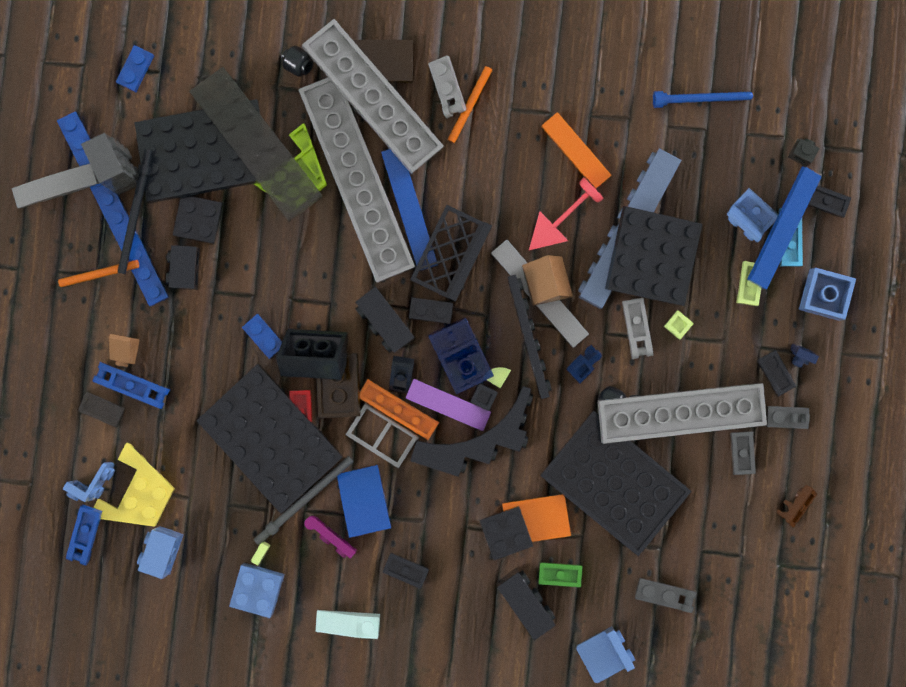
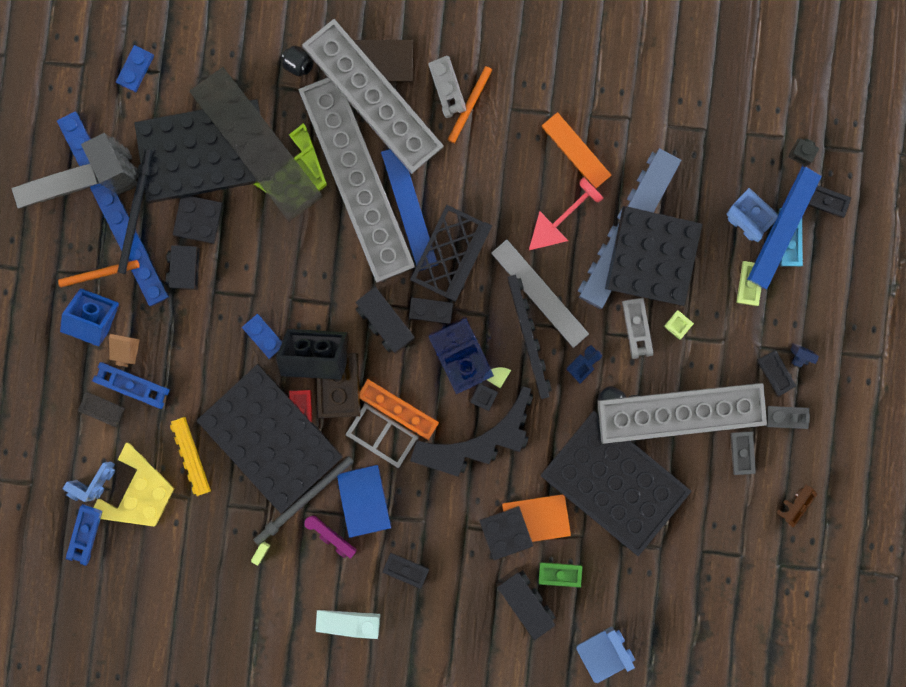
(88, 317): none -> blue slope
(160, 552): medium blue brick -> none
(190, 455): none -> yellow piece
(256, 590): medium blue brick -> none
(401, 374): black slope -> none
(448, 404): medium lavender slope -> none
(547, 280): medium nougat slope -> none
(662, 99): blue piece -> none
(665, 595): dark grey plate -> none
(827, 294): medium blue brick -> none

